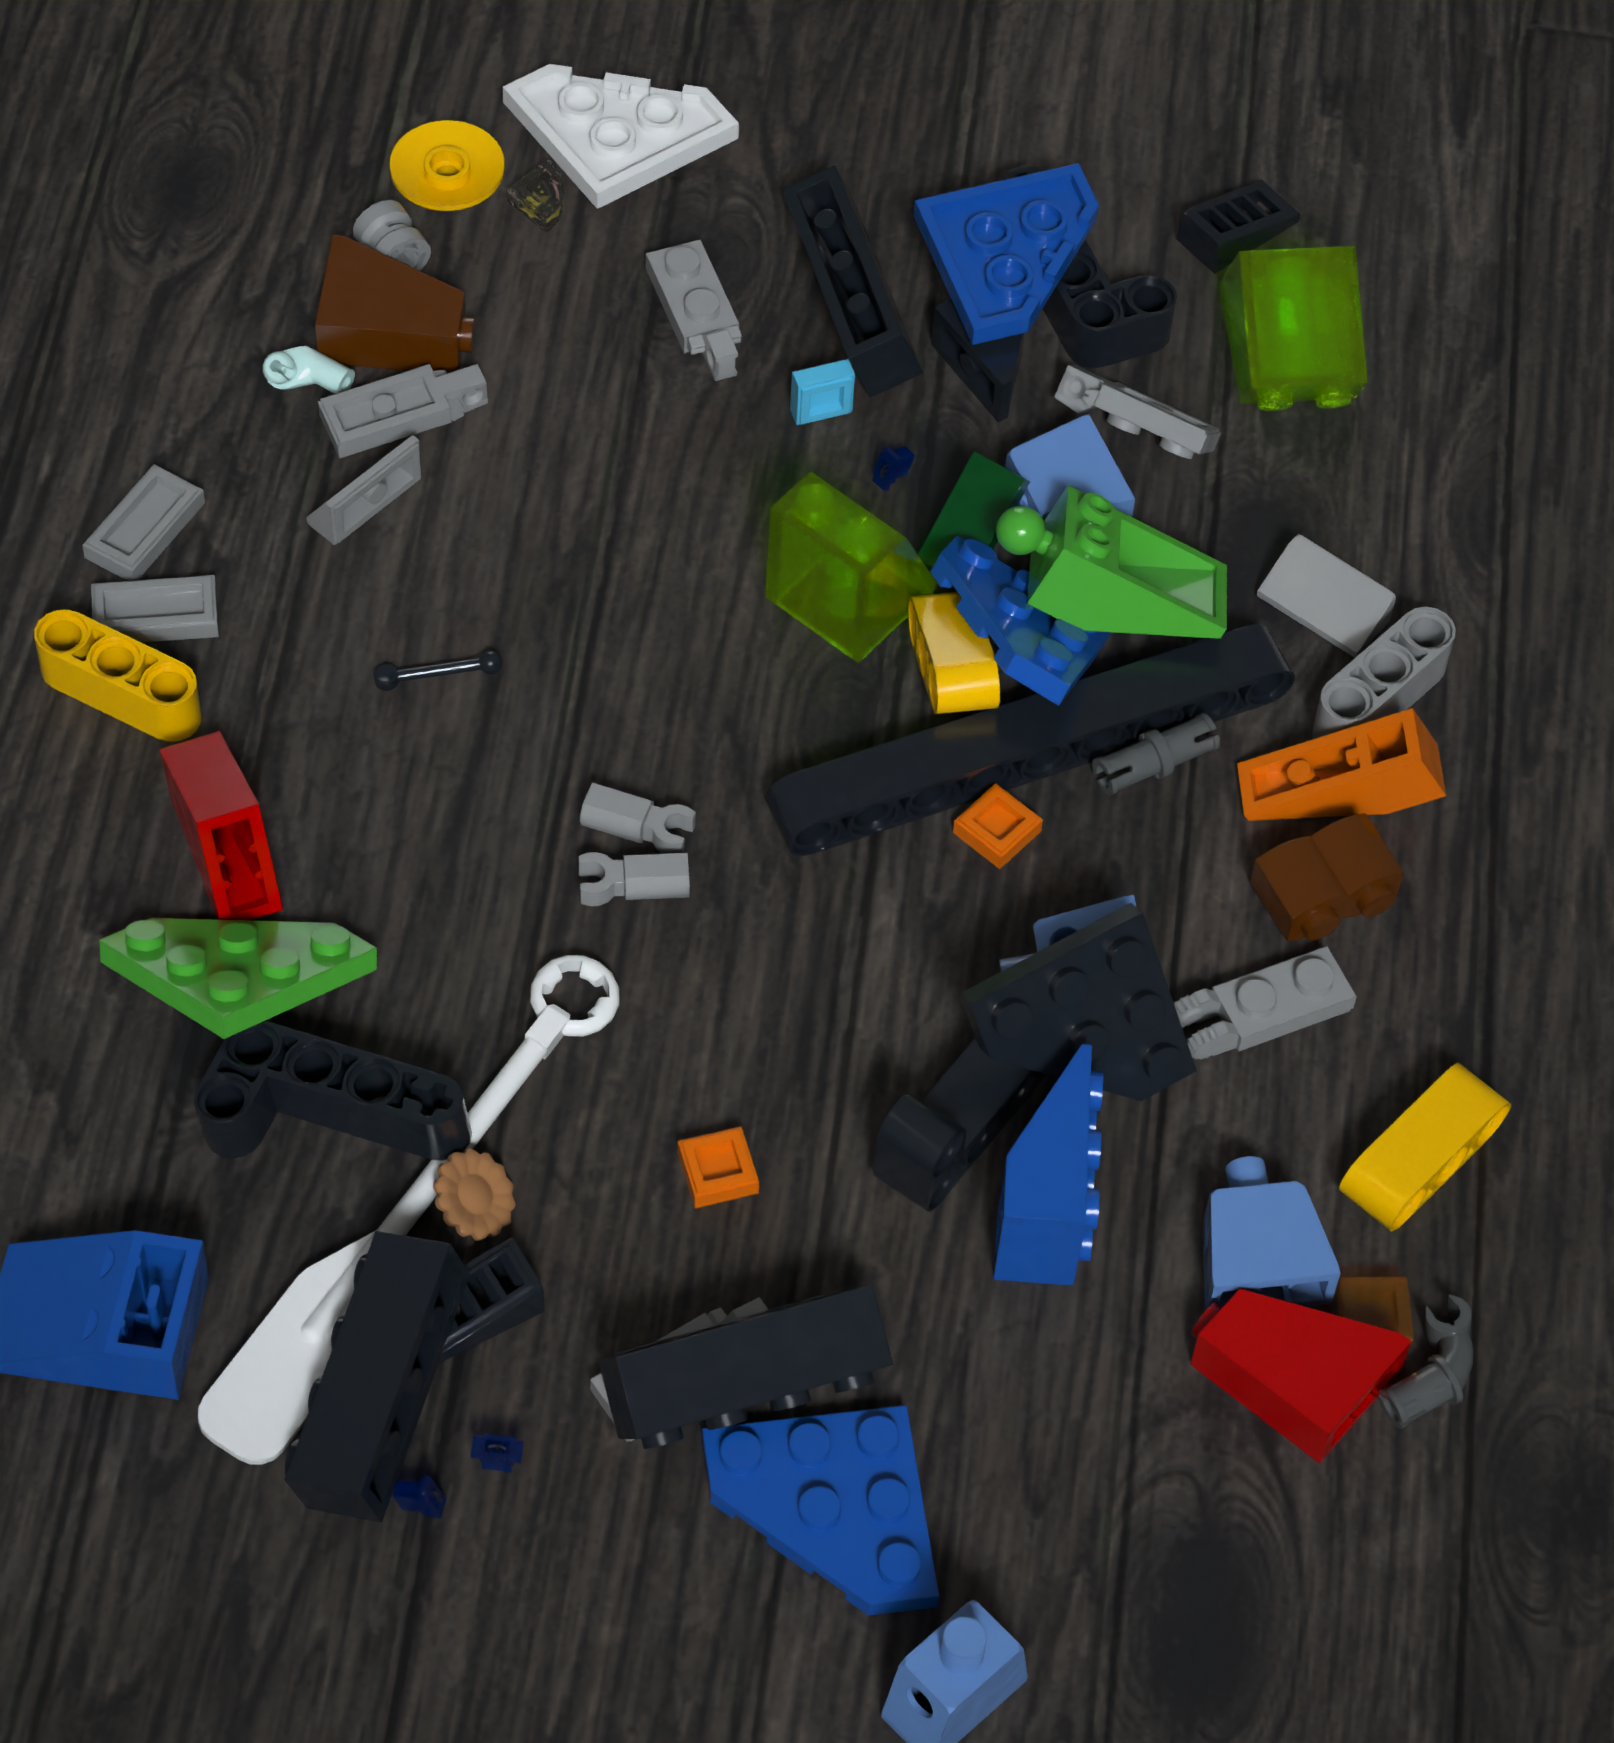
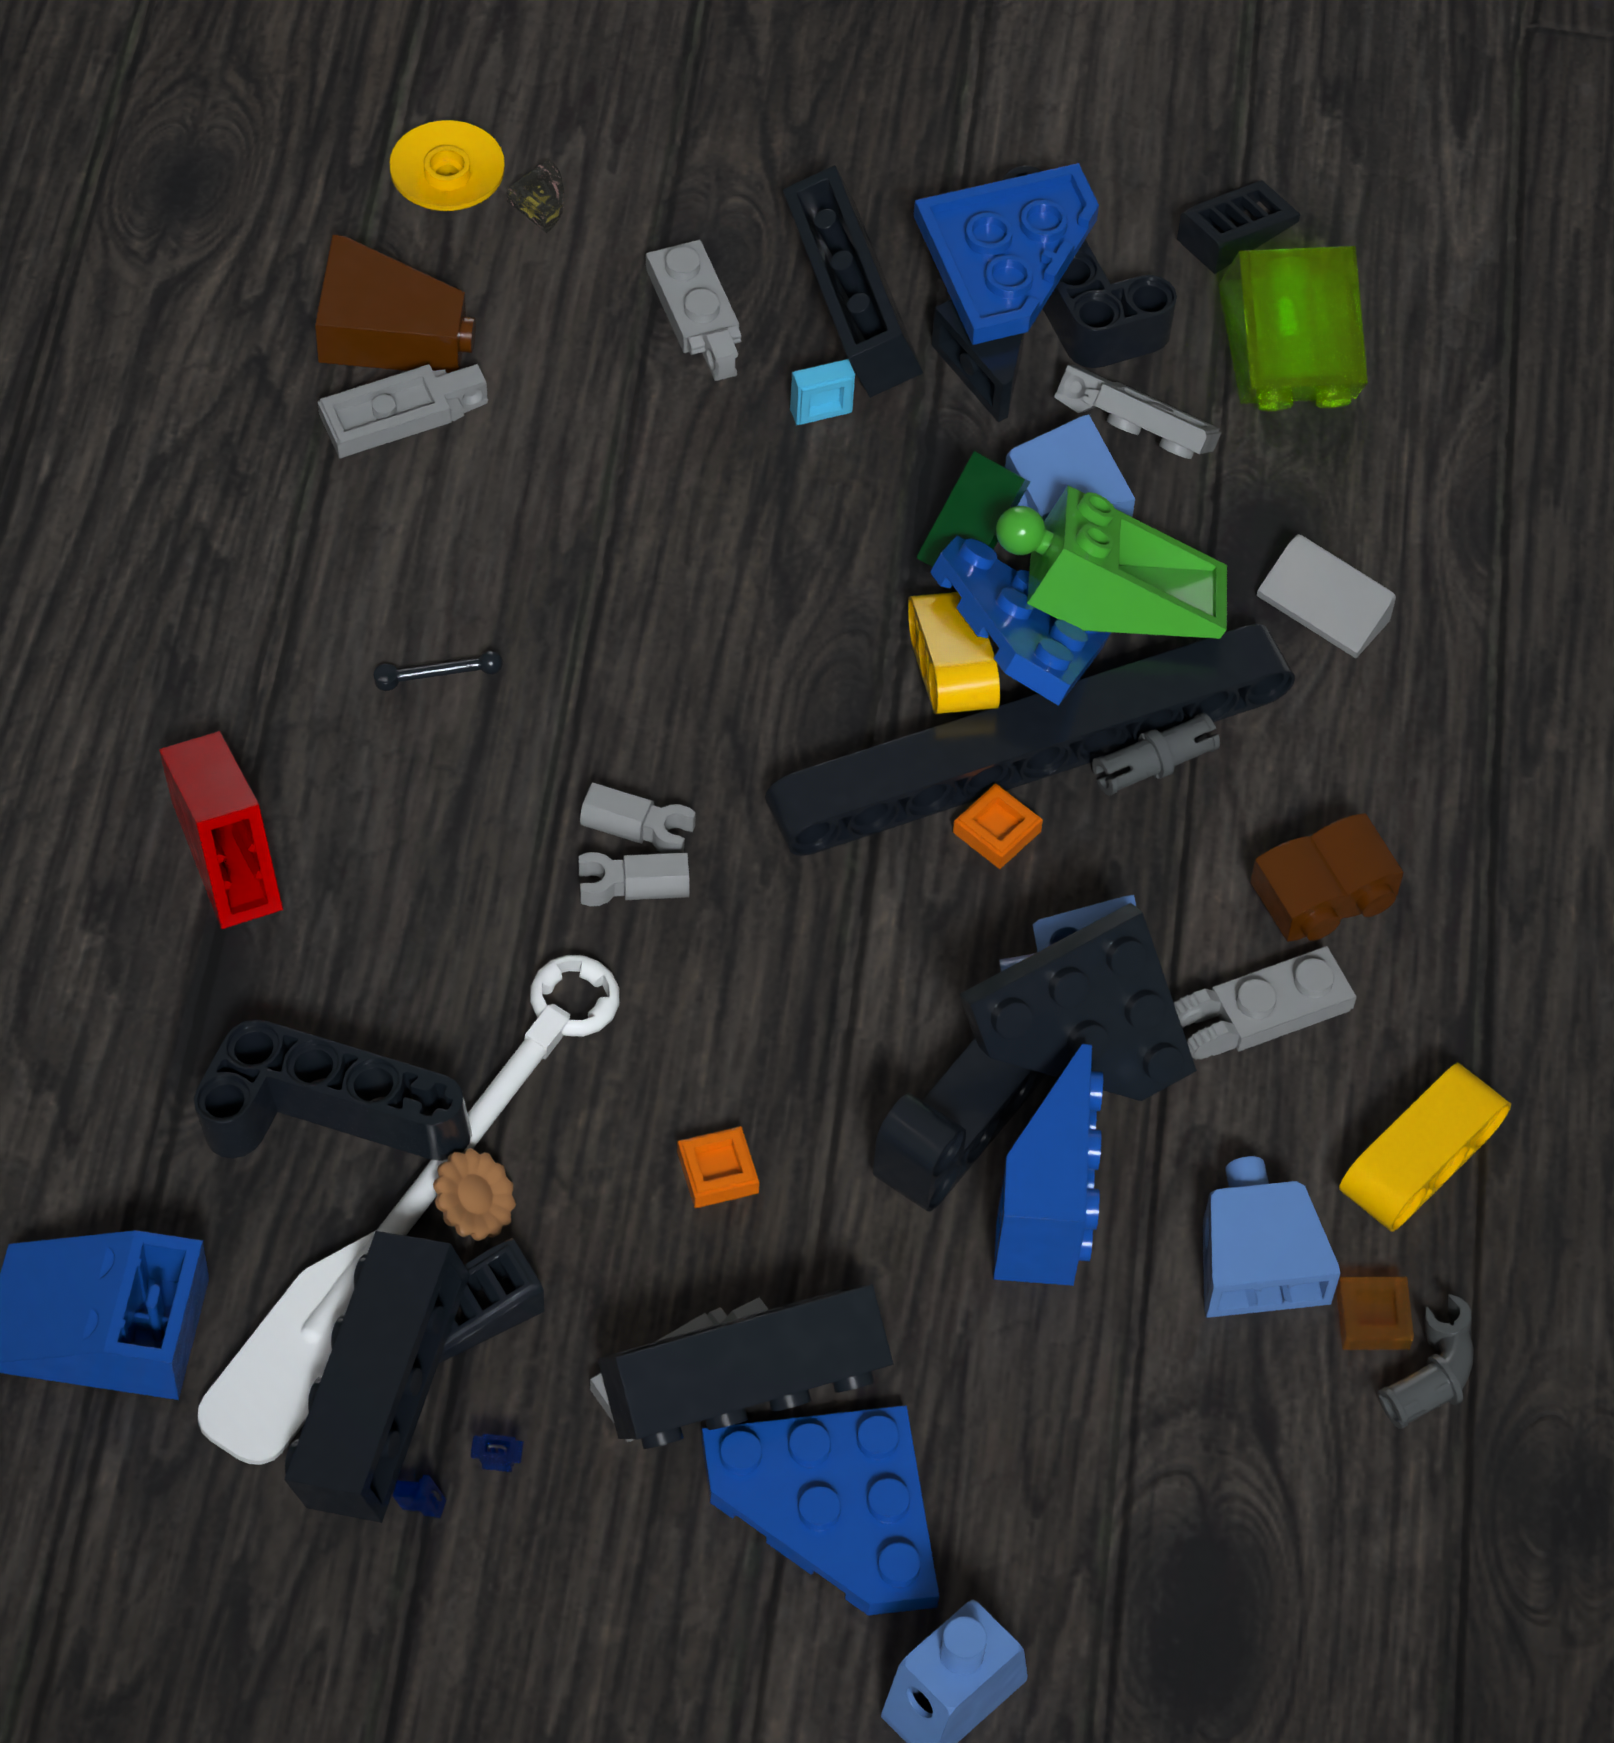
(99, 654): yellow beam -> none
(143, 524): light grey tile -> none
(158, 608): light grey tile -> none
(236, 969): bright green plate -> none
(305, 367): light aqua arm -> none
(368, 493): light grey slope -> none
(399, 241): light grey wheel -> none
(617, 129): white plate -> none
(840, 567): clear neon green slope -> none
(892, 466): clear blue piece -> none
(1297, 1365): red slope -> none
(1346, 773): orange slope -> none
(1388, 672): light grey beam -> none

